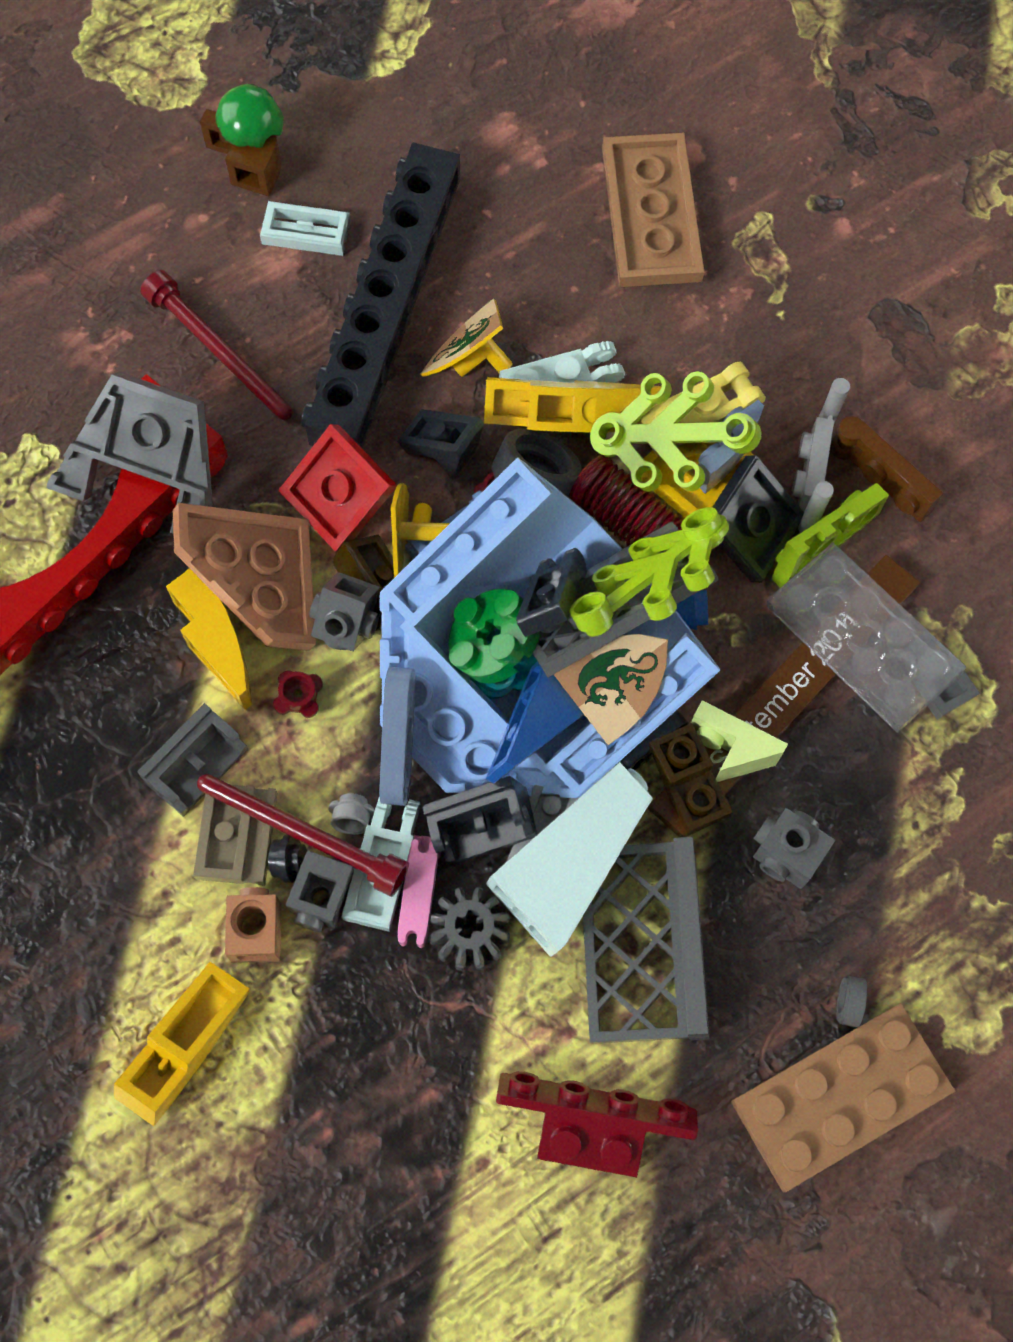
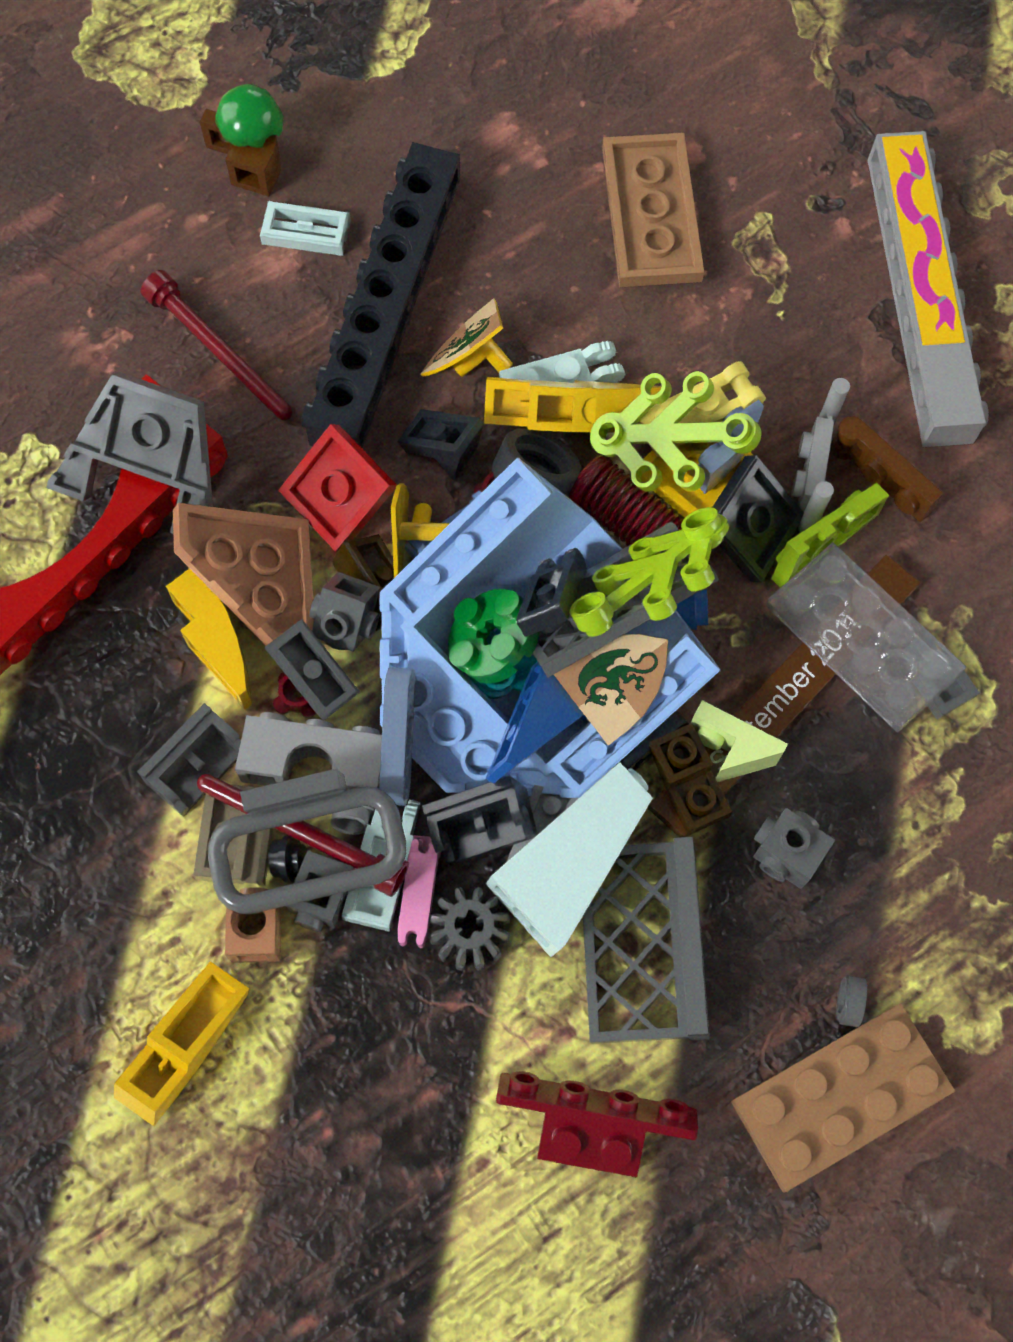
(274, 746): none -> light grey arch
(295, 802): none -> dark grey bar
(312, 669): none -> dark grey slope
(926, 290): none -> brick

